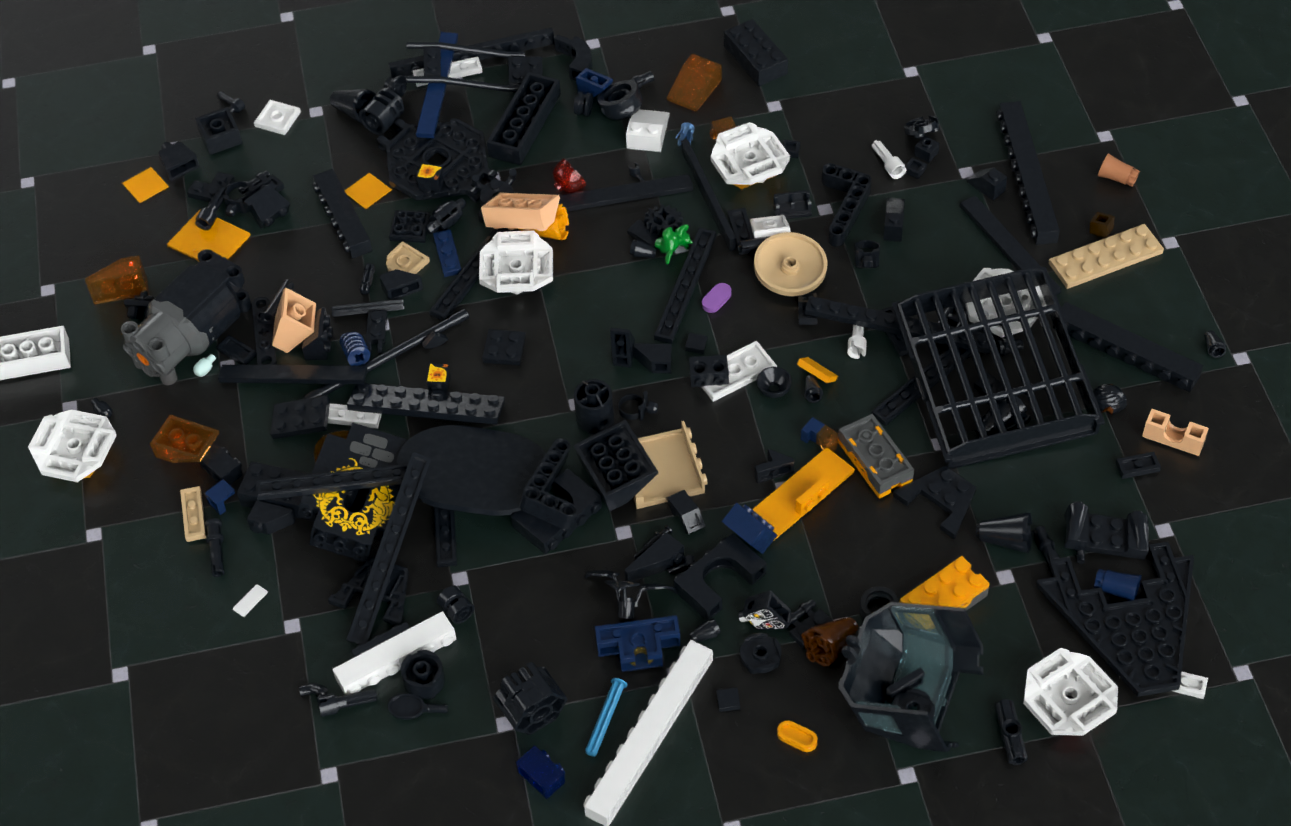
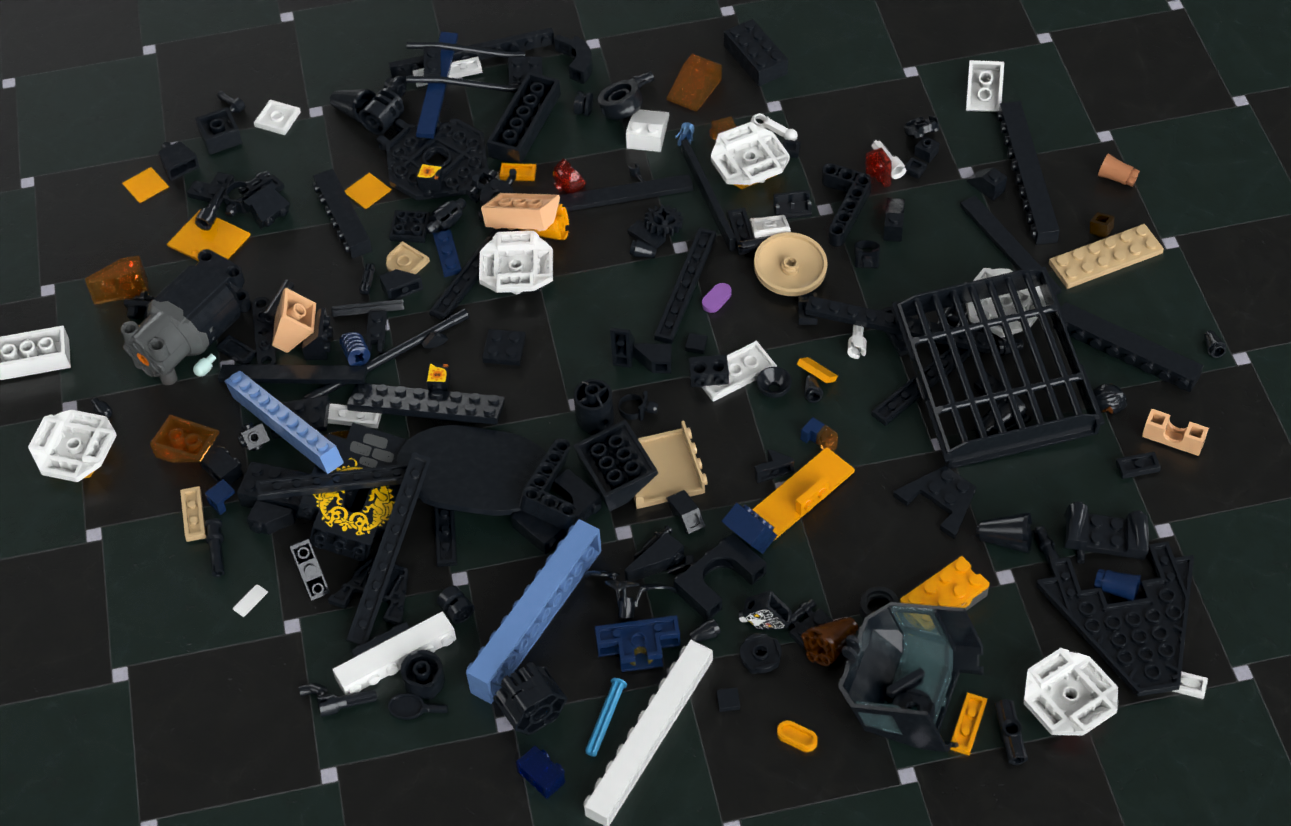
(259, 439): none -> brick
(284, 422): none -> medium blue brick
(309, 569): none -> slope
(524, 172): none -> light orange tile
(534, 610): none -> medium blue brick
(592, 82): dark blue slope -> none
(672, 240): green animal -> none
(788, 134): none -> white piece
(875, 455): dark grey piece -> none
(879, 165): none -> clear red bracket
(968, 723): none -> light orange tile
(985, 86): none -> white slope

